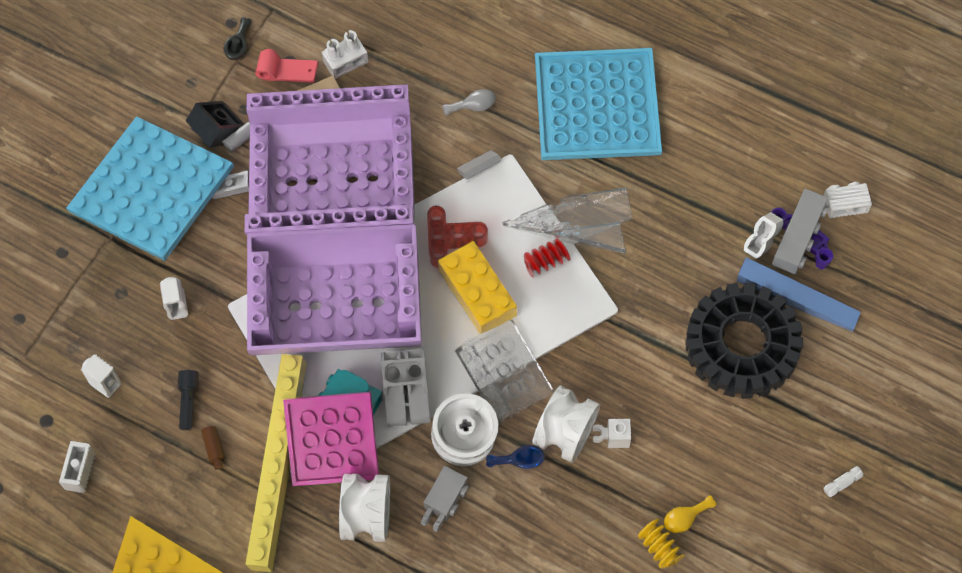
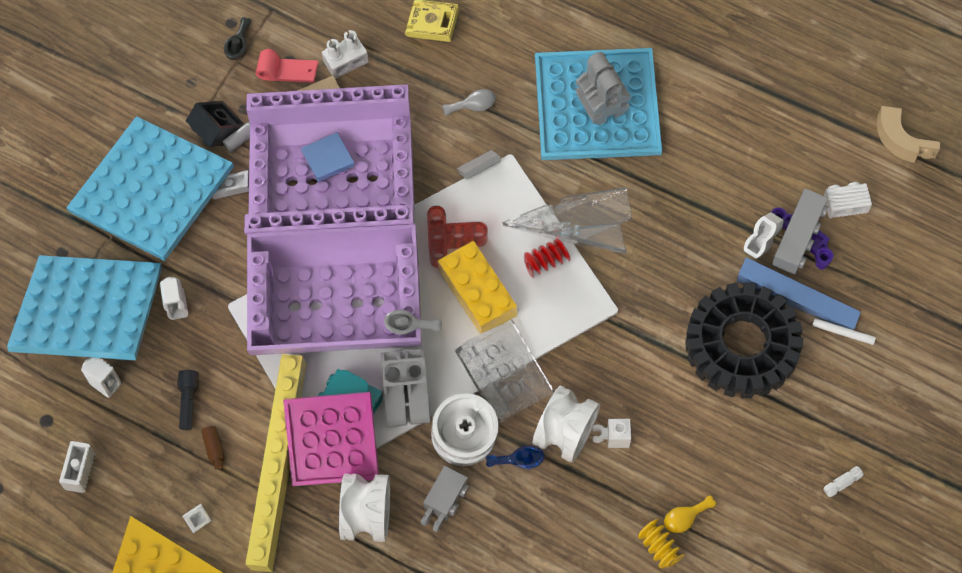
(85, 308): none -> medium azure plate
(197, 518): none -> white slope
(327, 157): none -> medium blue tile
(403, 322): none -> light grey piece
(427, 19): none -> light yellow container
(601, 90): none -> light grey connector
(844, 331): none -> white bar
(898, 141): none -> tan arch

